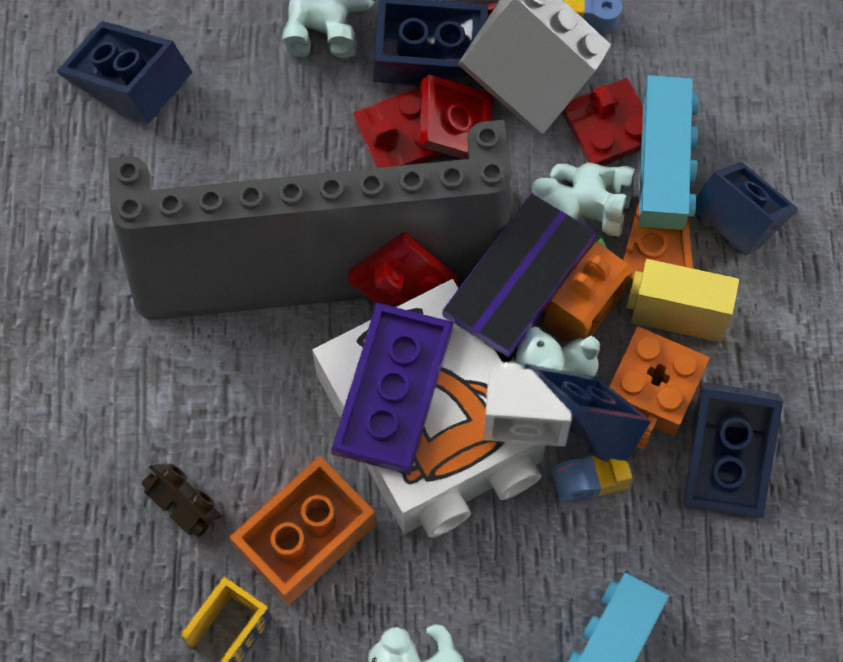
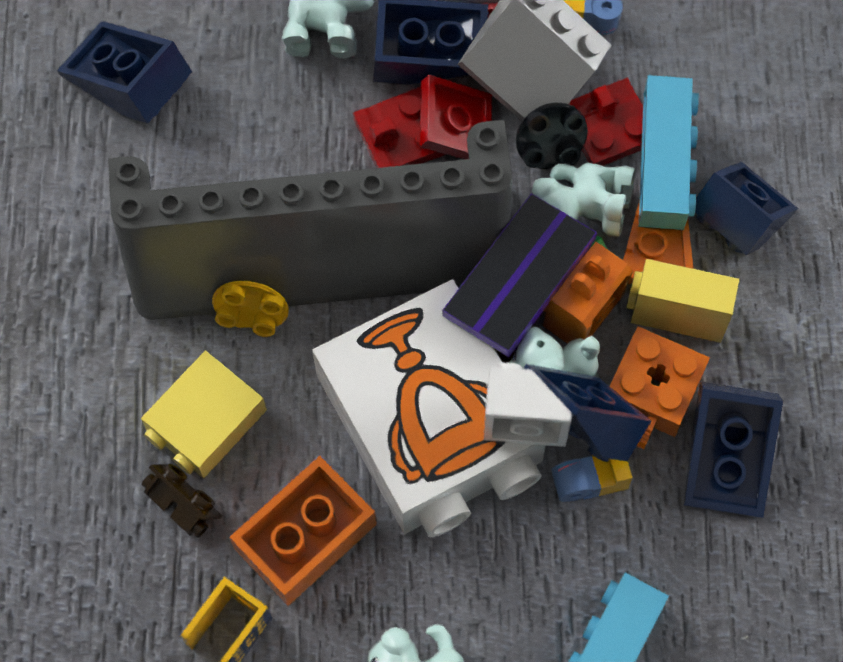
(203, 415): none -> light yellow brick
(250, 306): none -> yellow dish
(392, 388): dark purple tile -> none
(399, 272): red hinge -> none
(551, 136): none -> black dish

